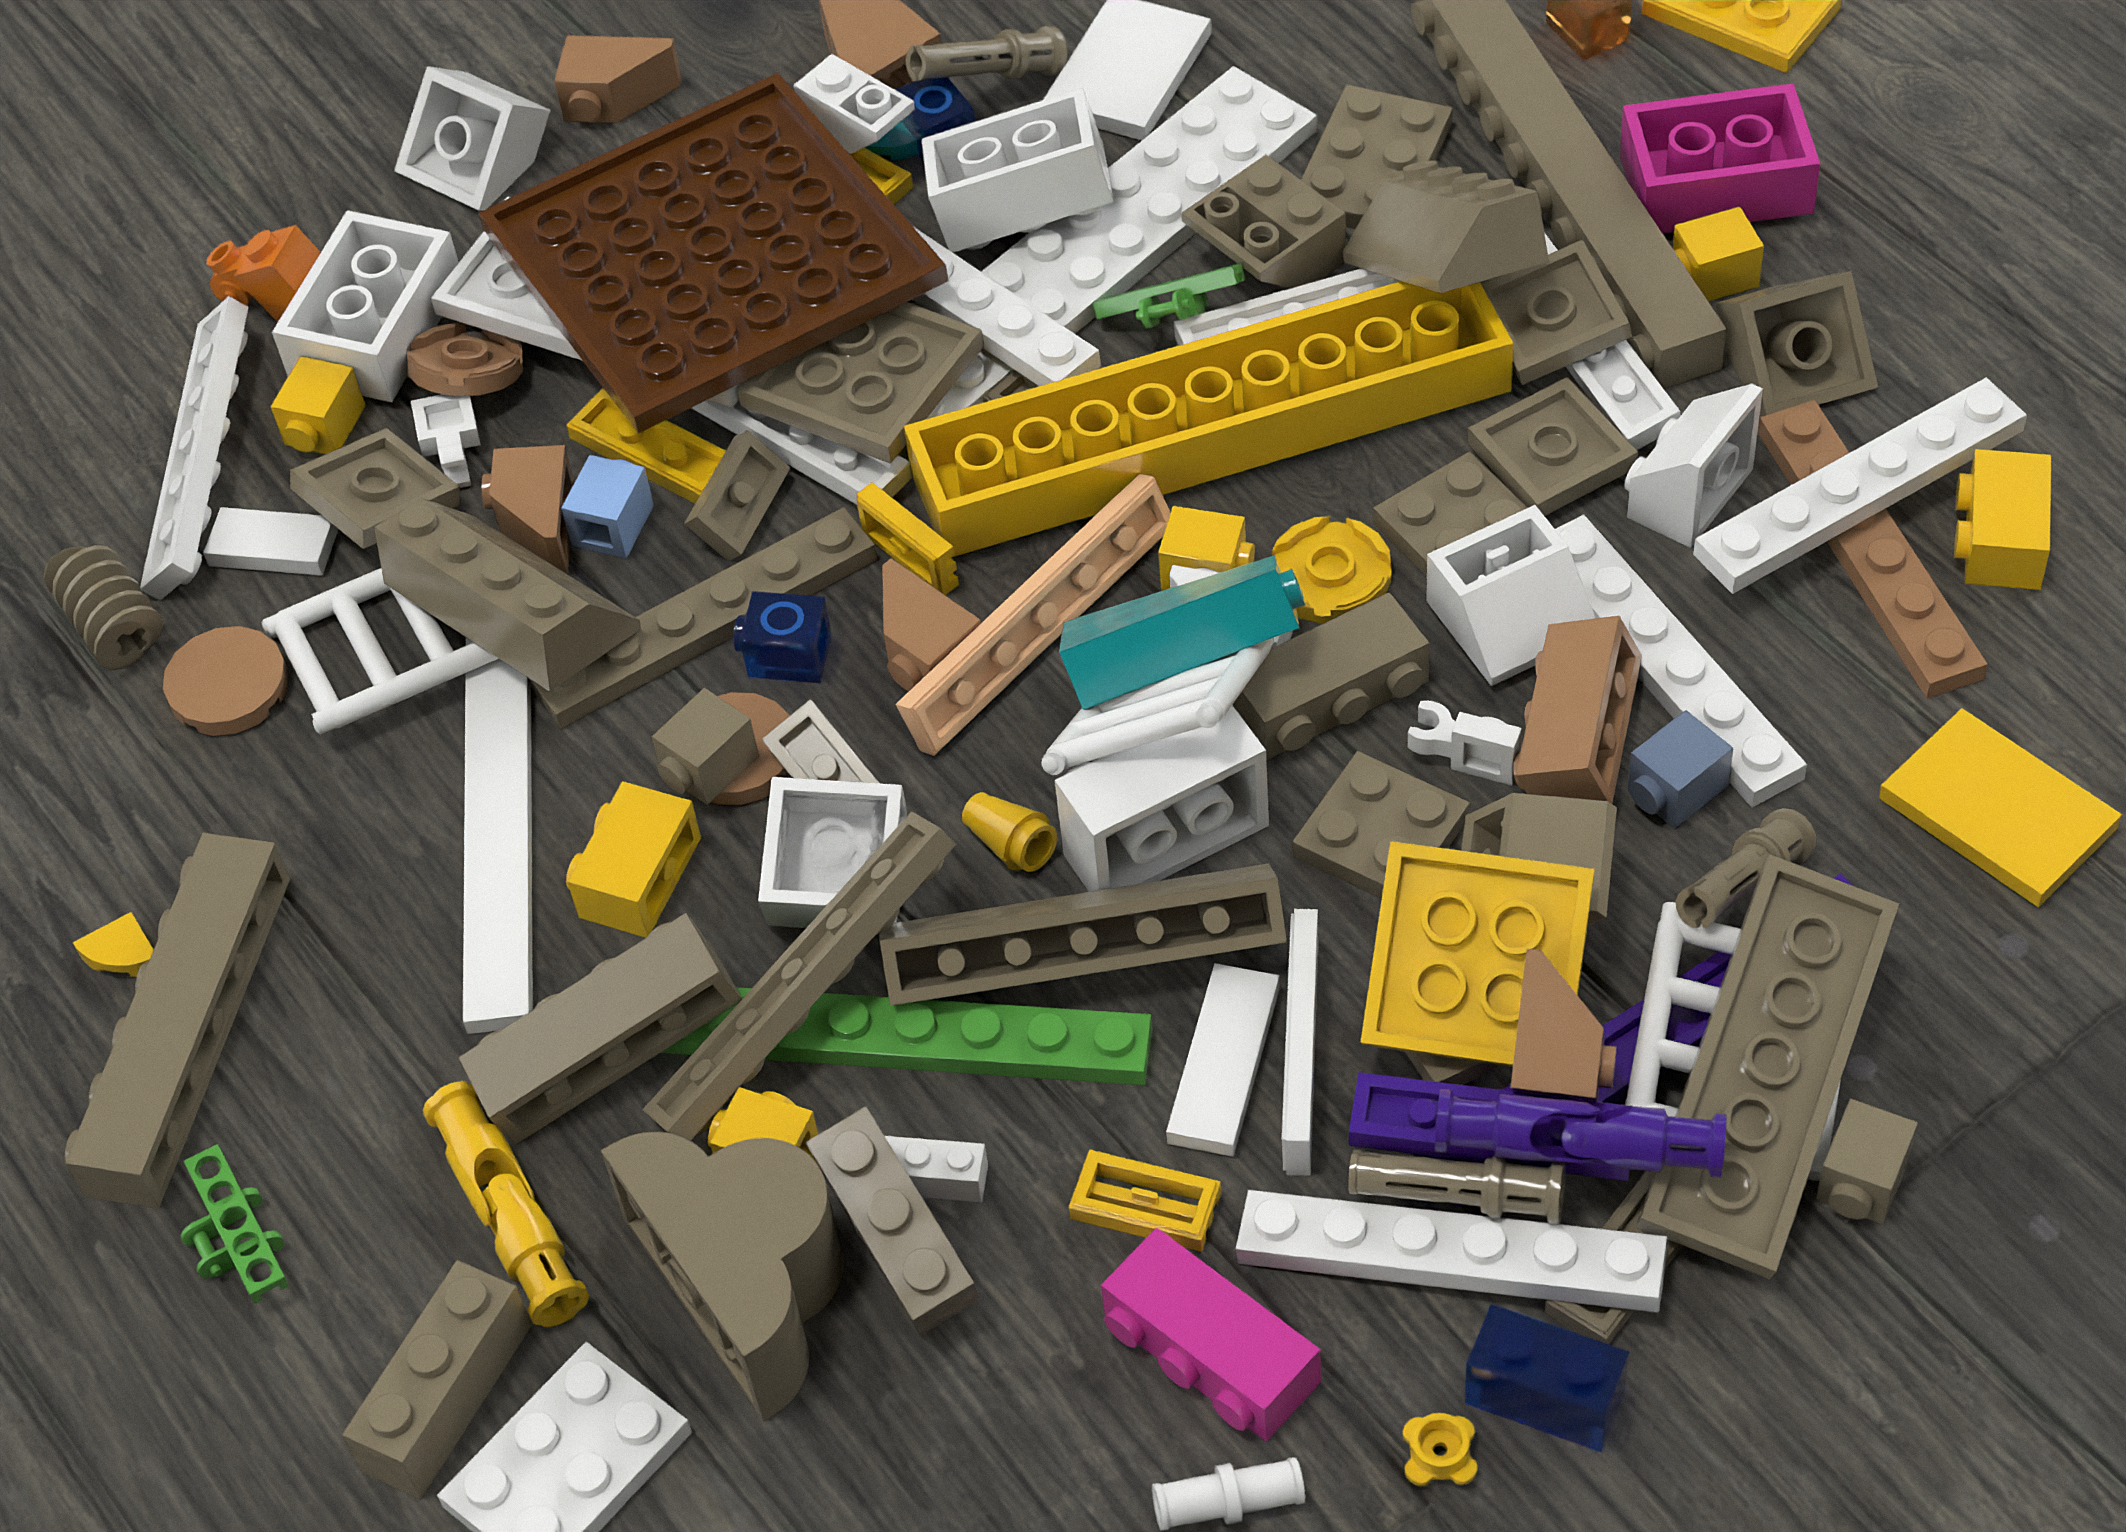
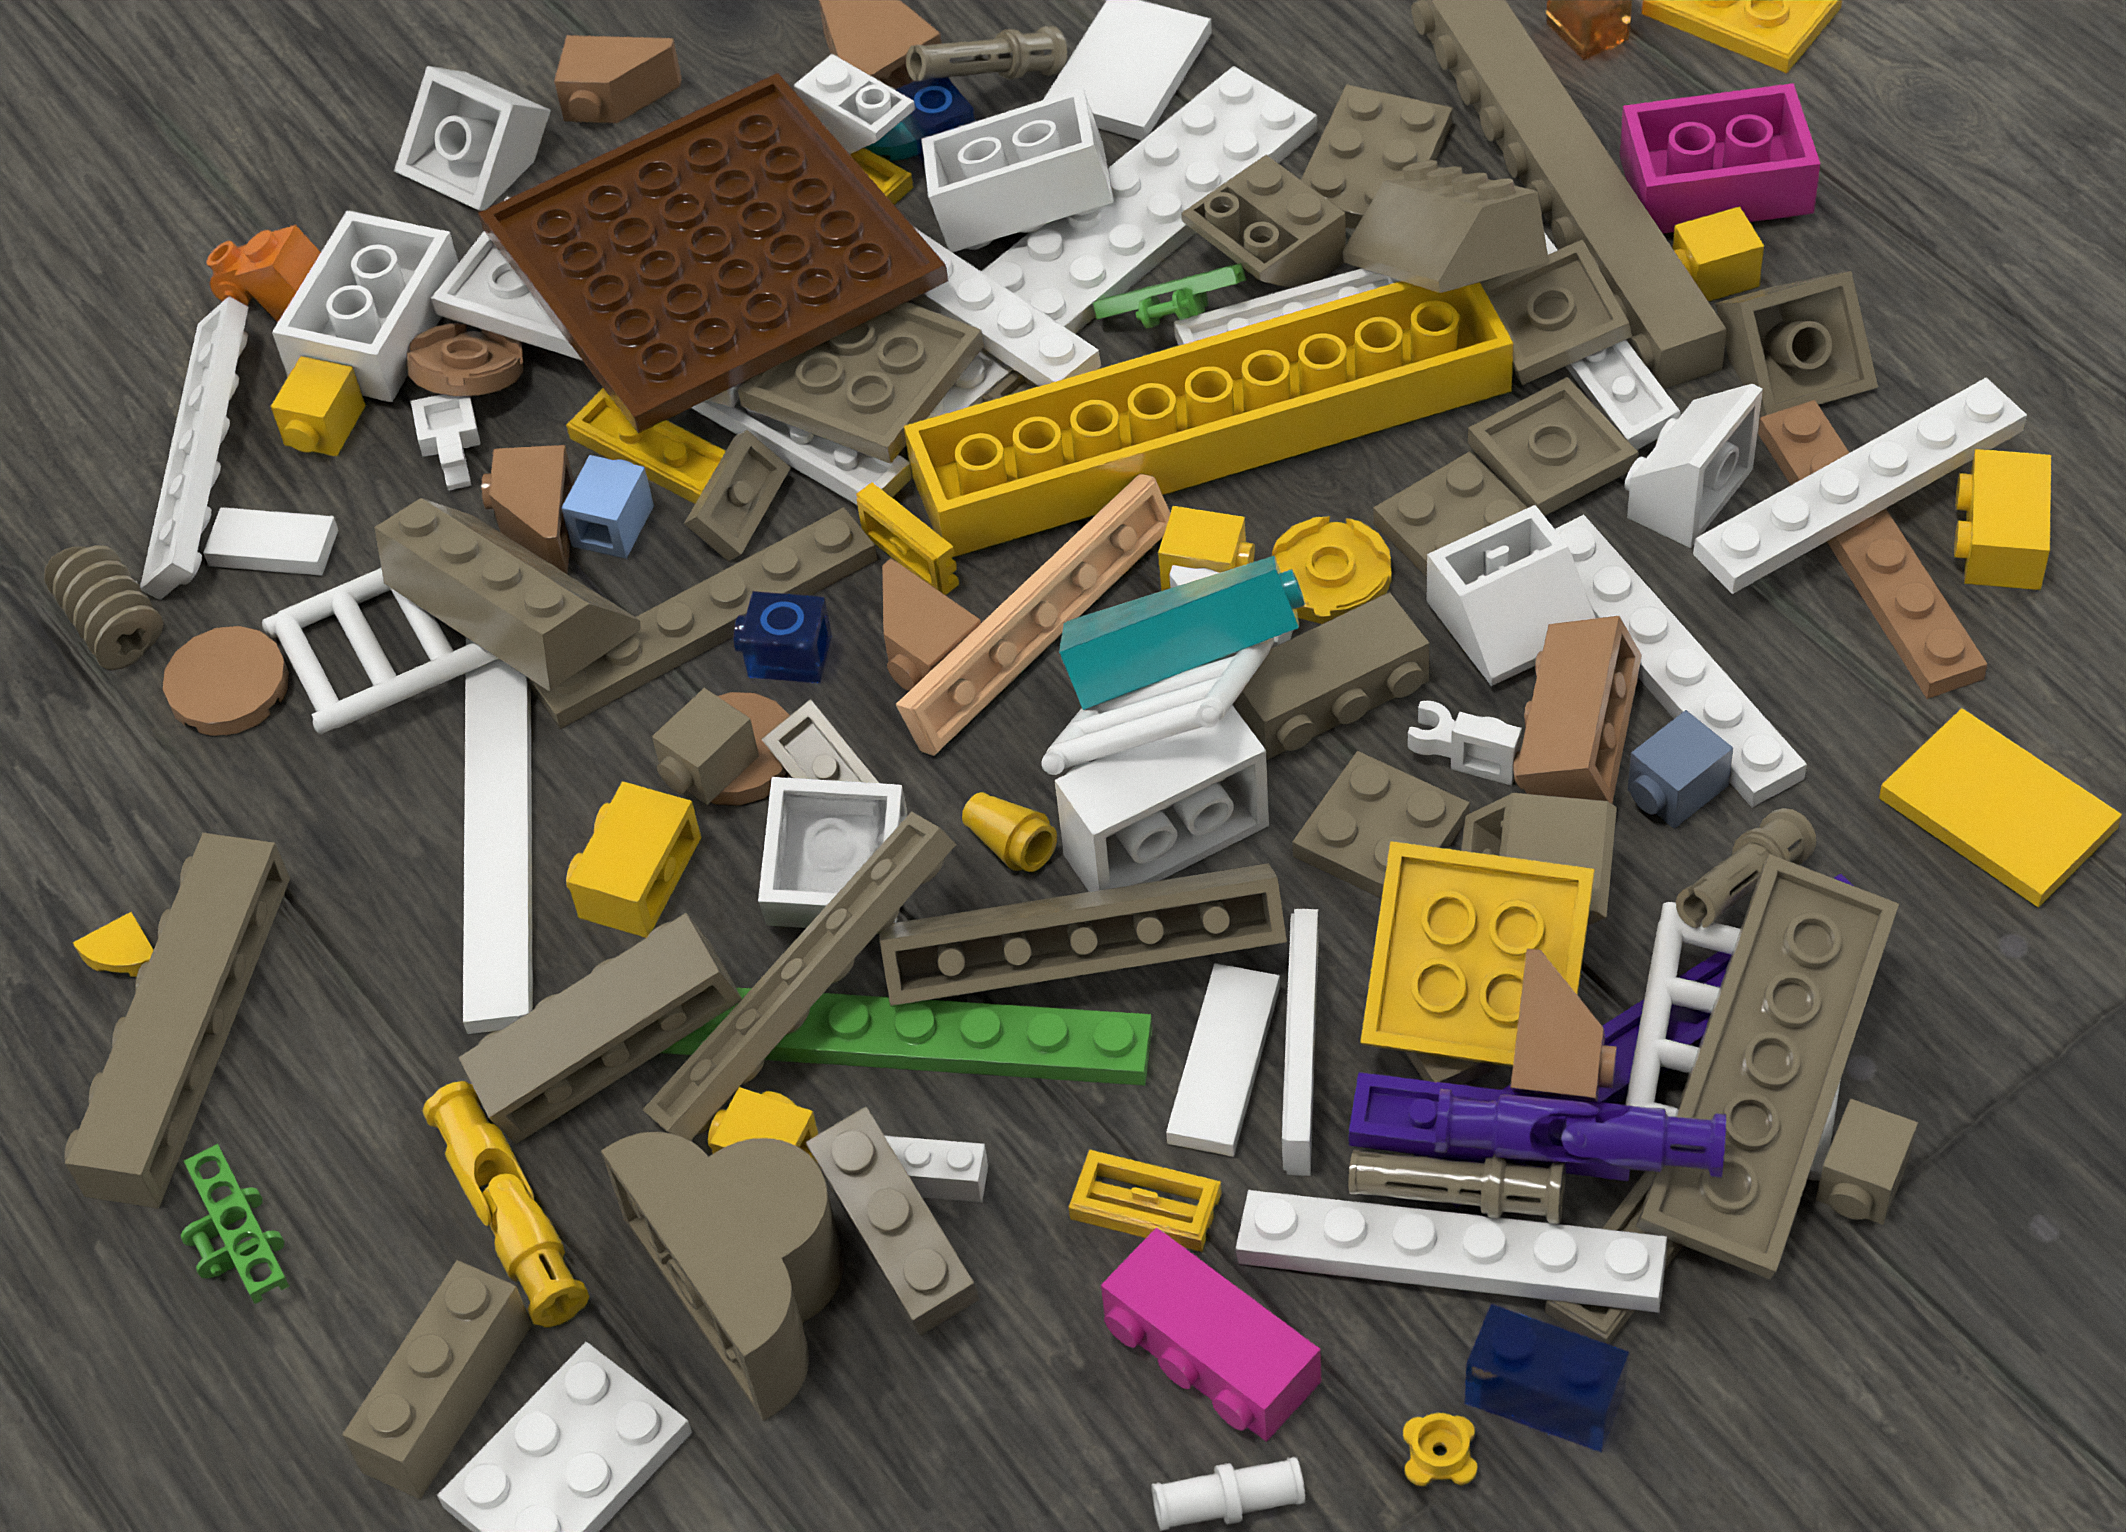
(370, 483): dark tan plate -> none

